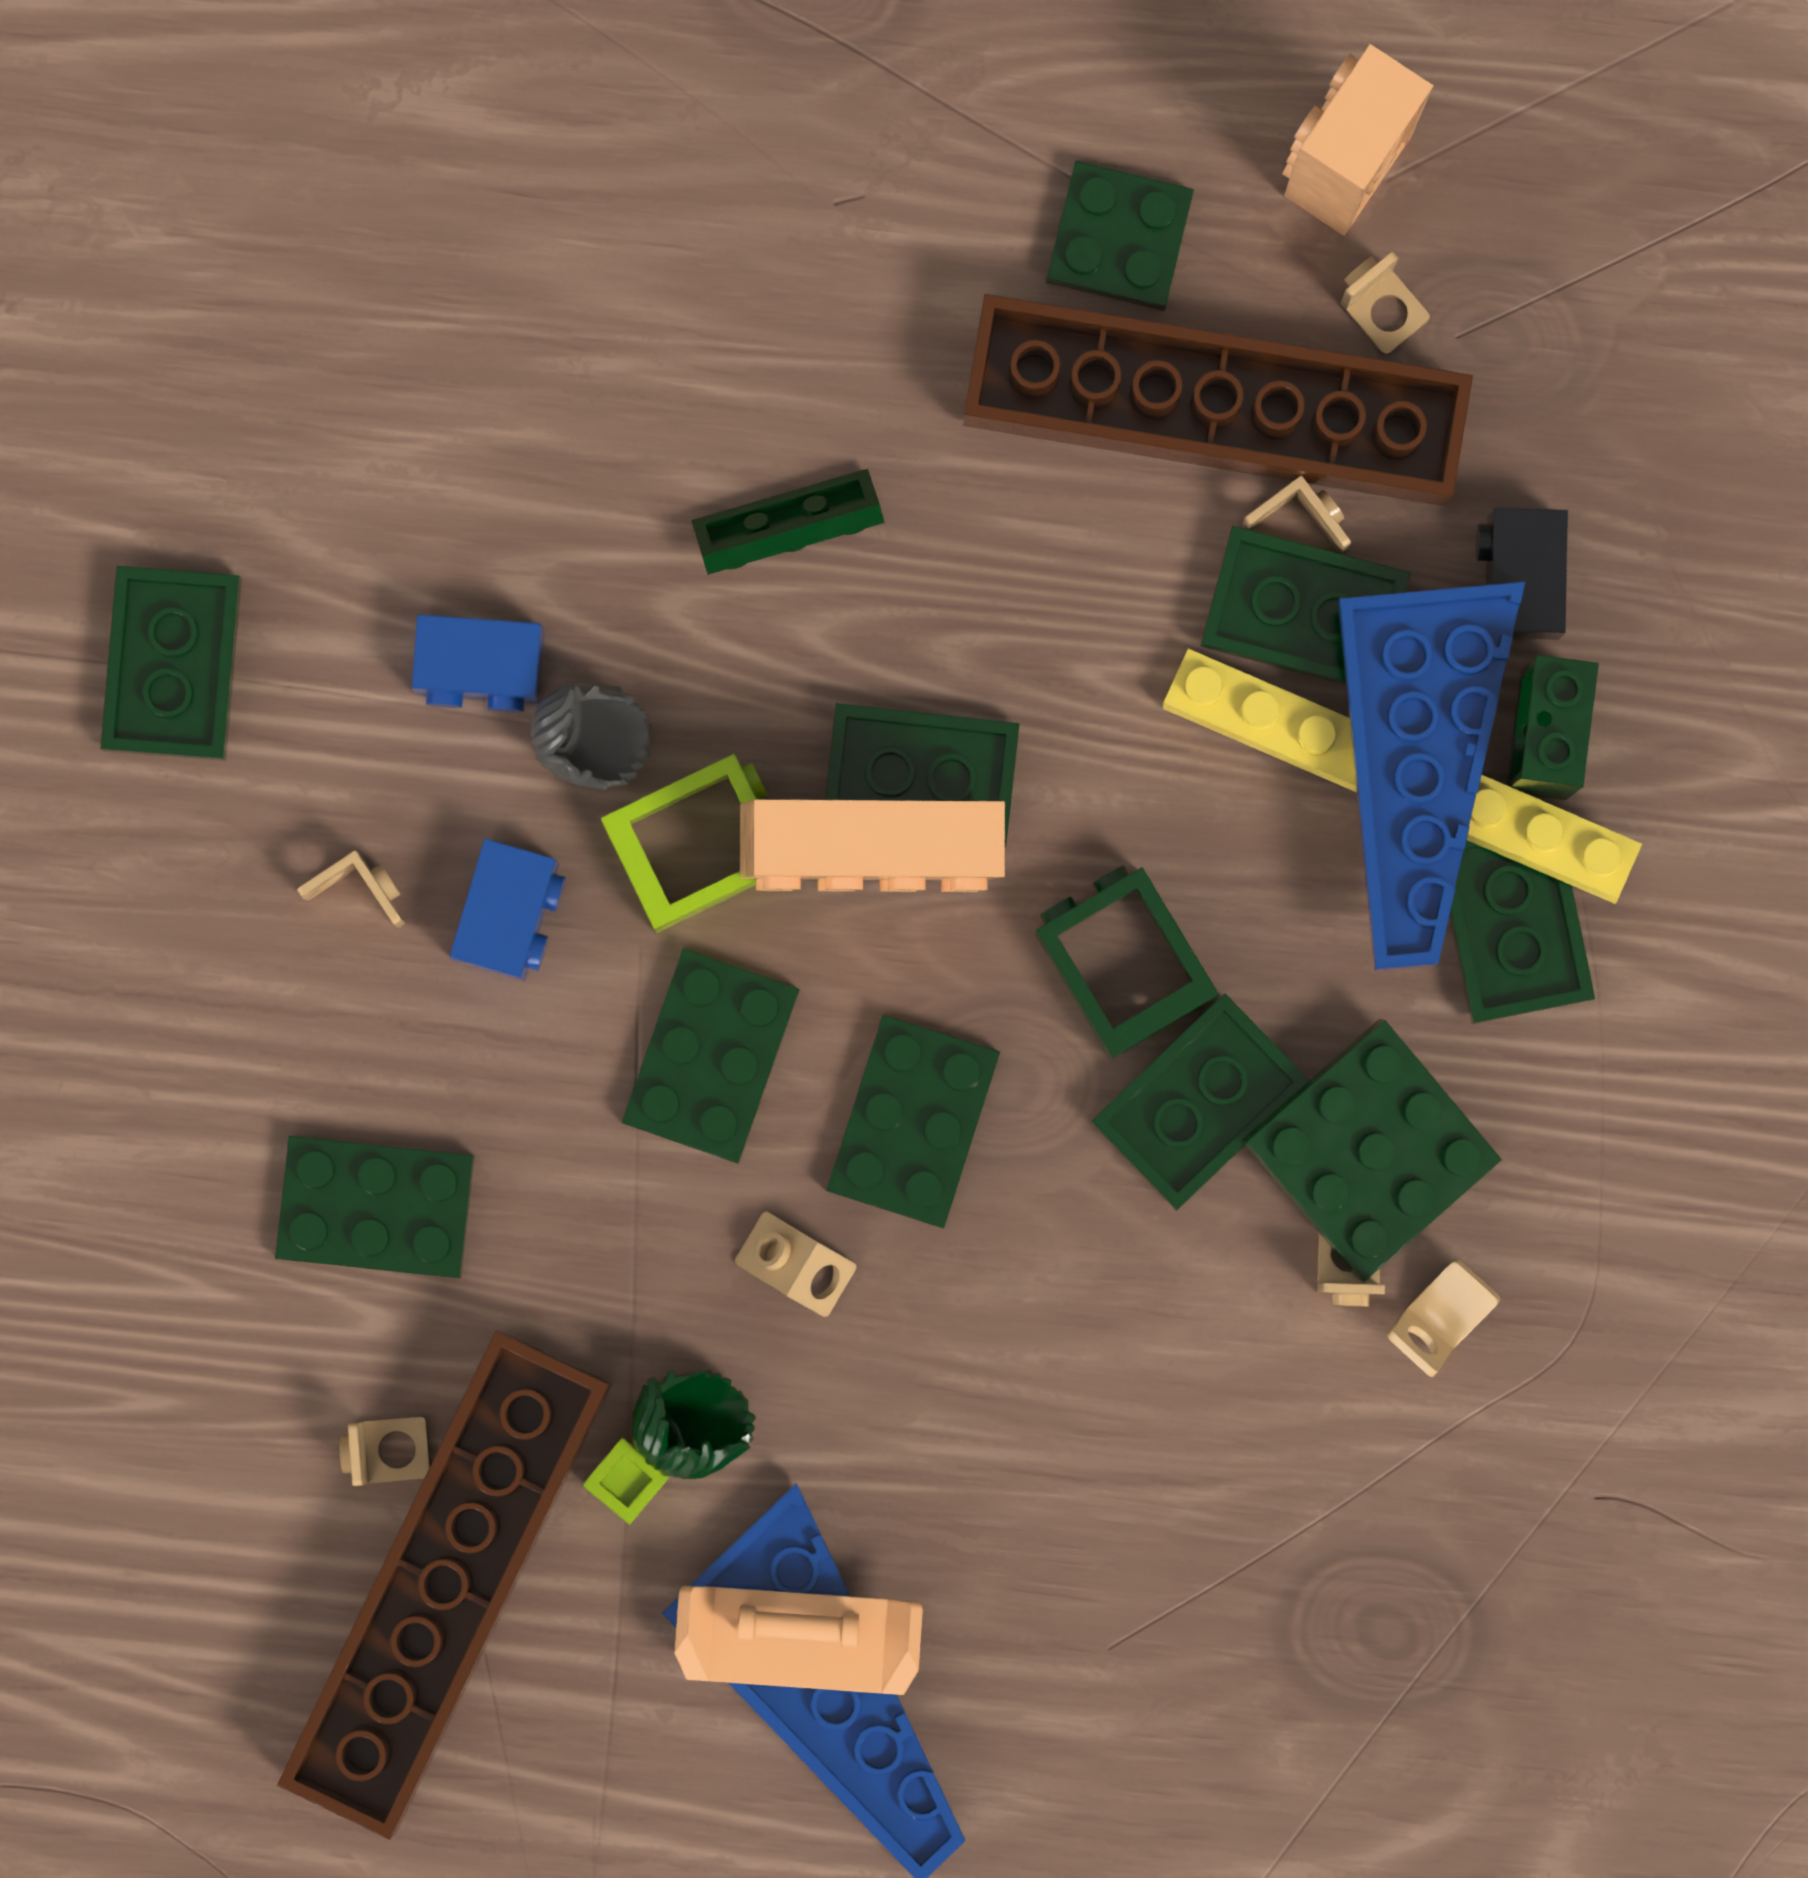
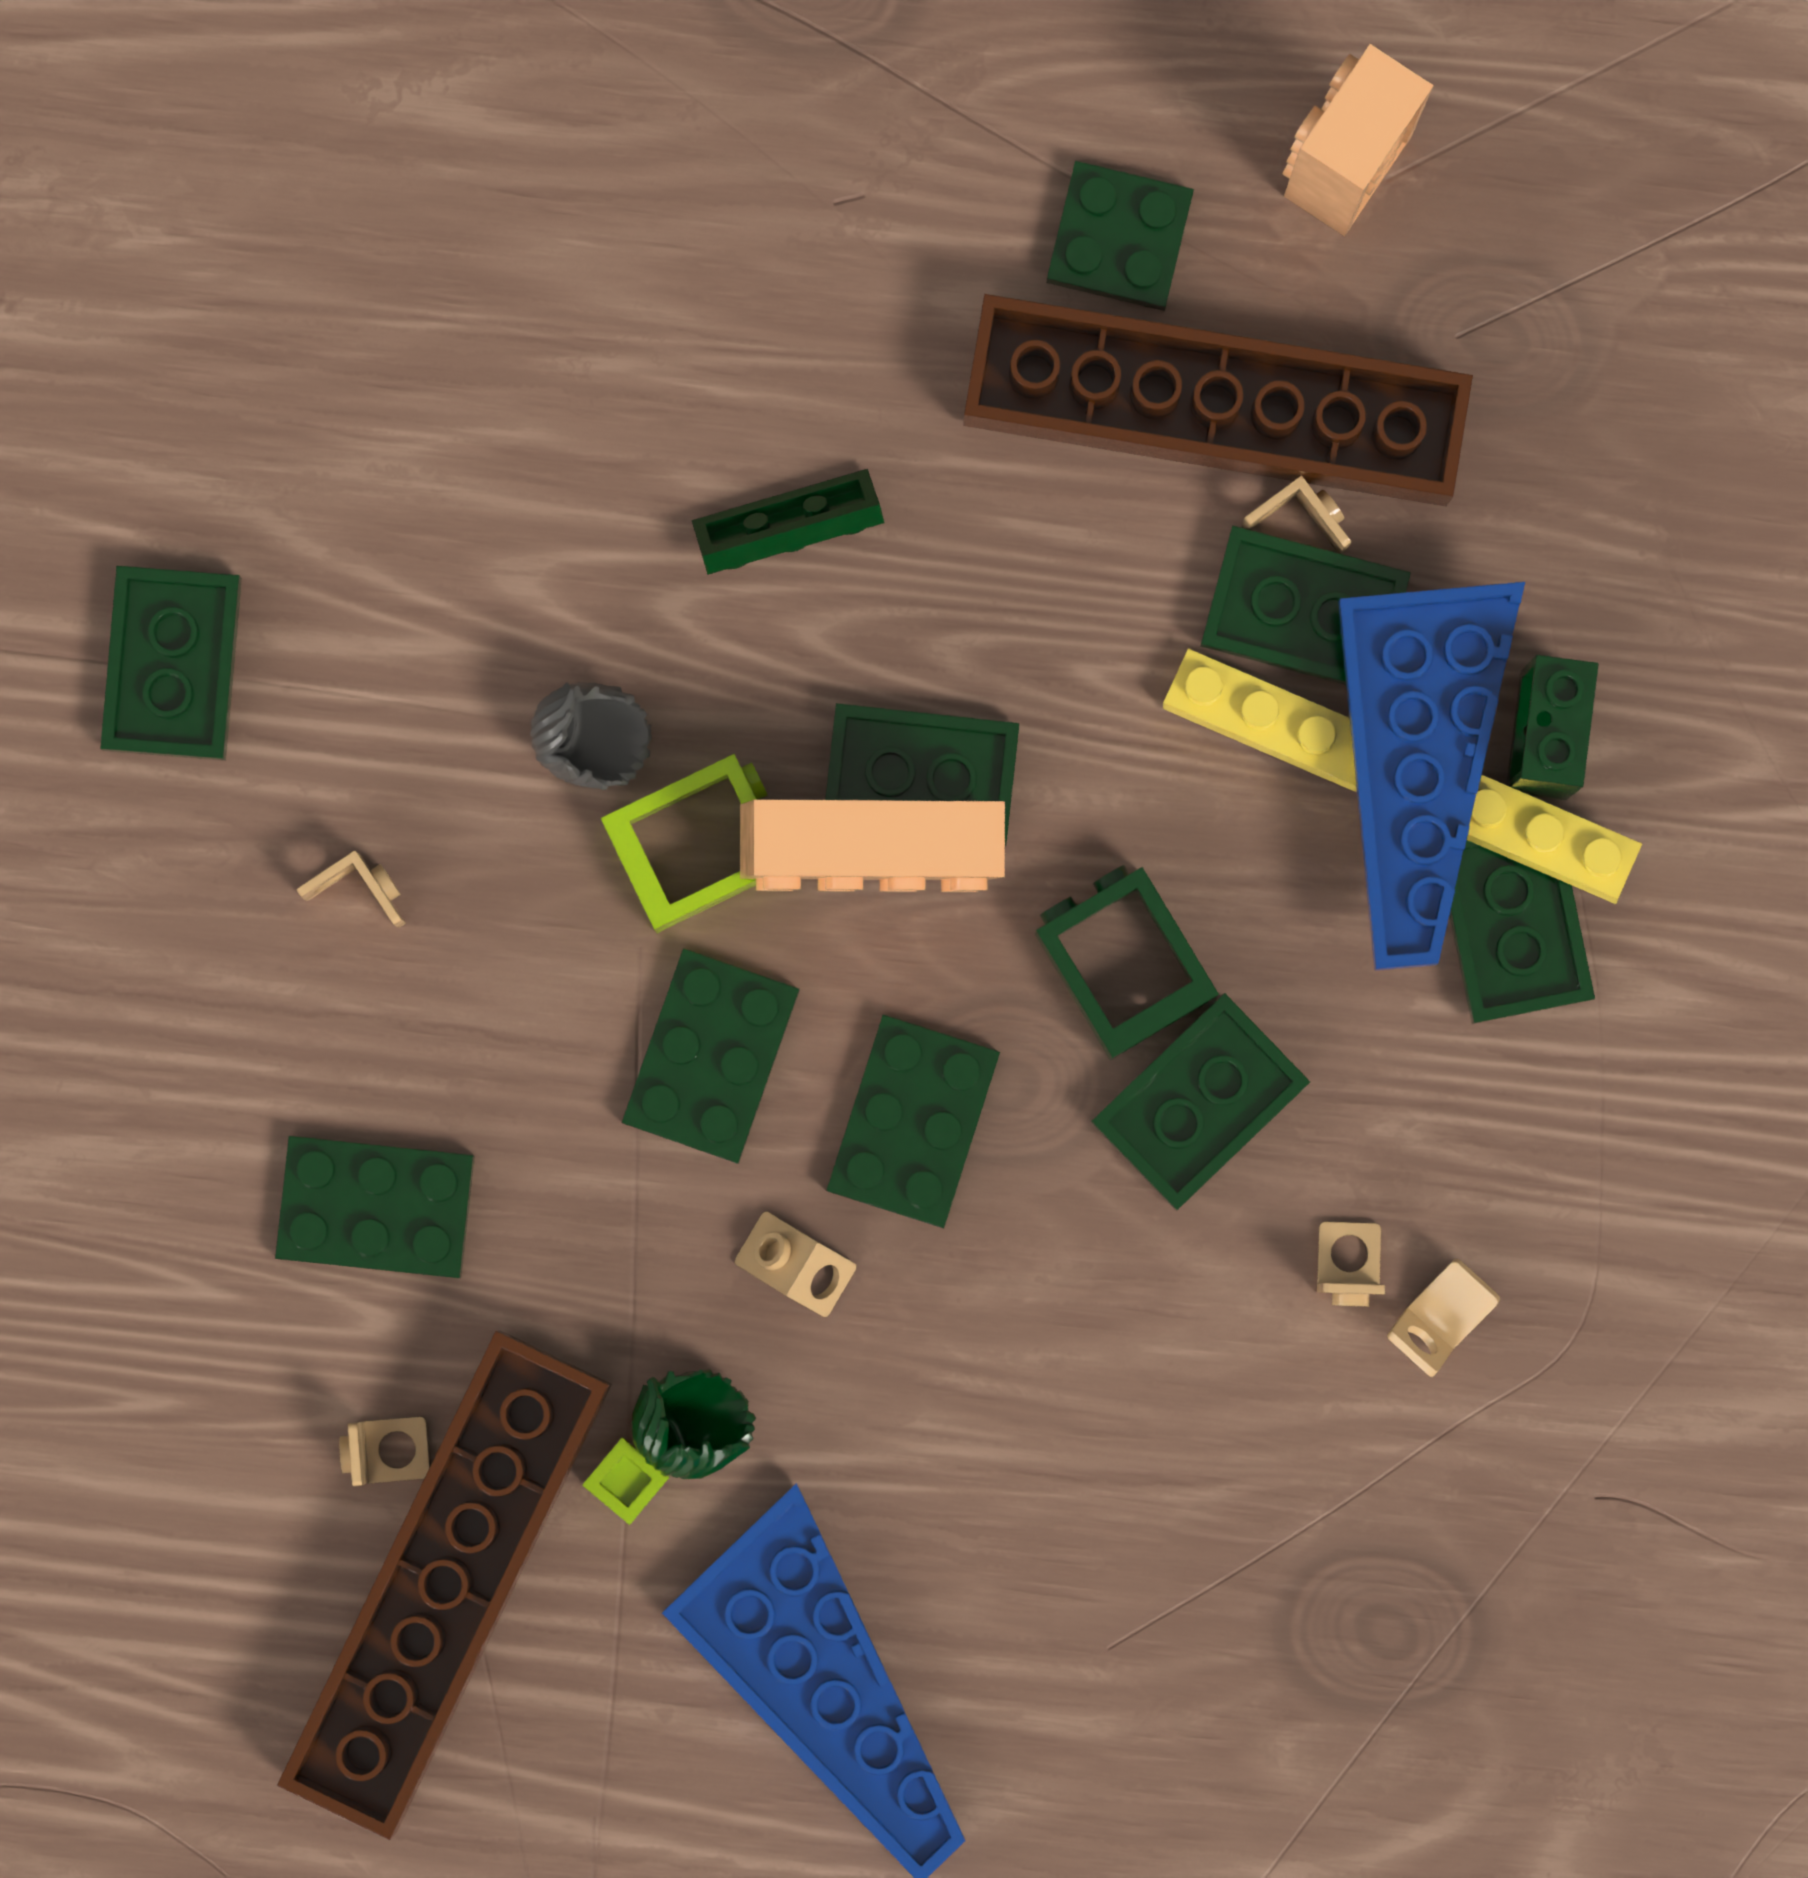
(477, 661): blue piece -> none
(507, 910): blue piece -> none
(798, 1639): light nougat piece -> none
(1371, 1150): dark green plate -> none
(1372, 282): tan bracket -> none
(1531, 550): black piece -> none

